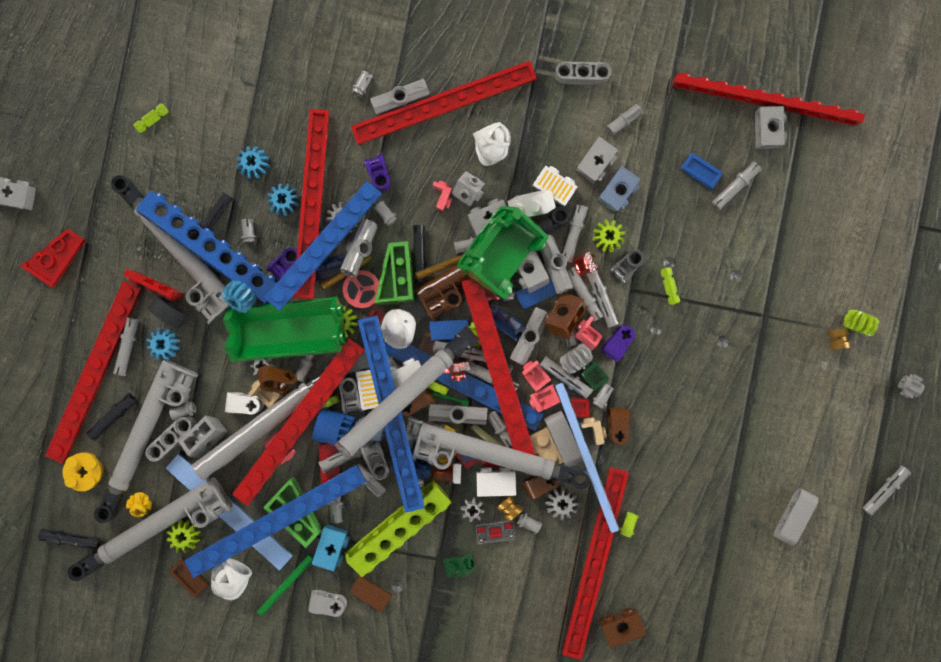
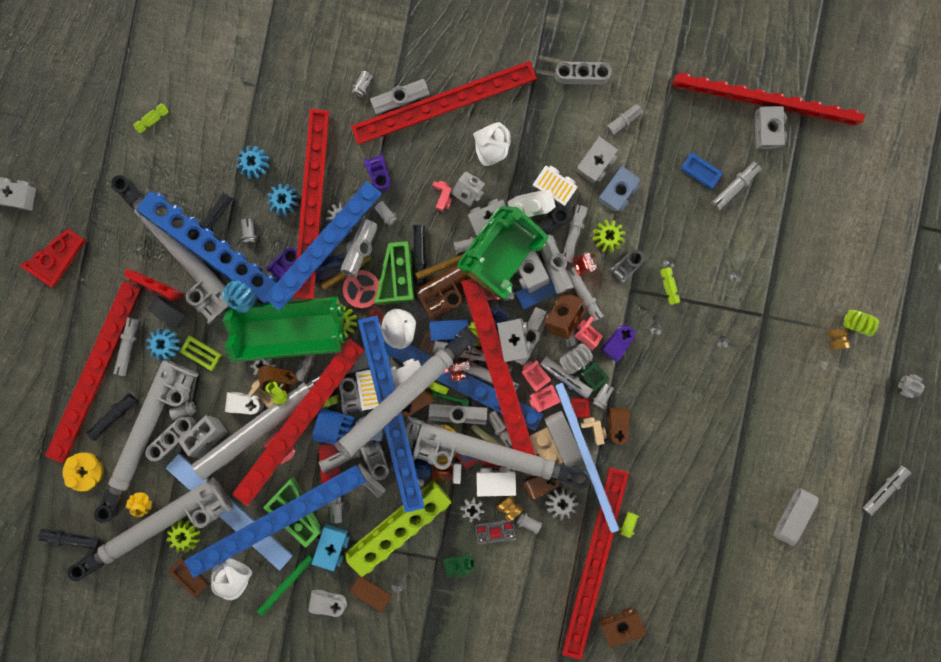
(215, 361): none -> lime tile
(278, 396): none -> lime pin
(510, 350): none -> light grey brick
(602, 298): light grey pin -> none

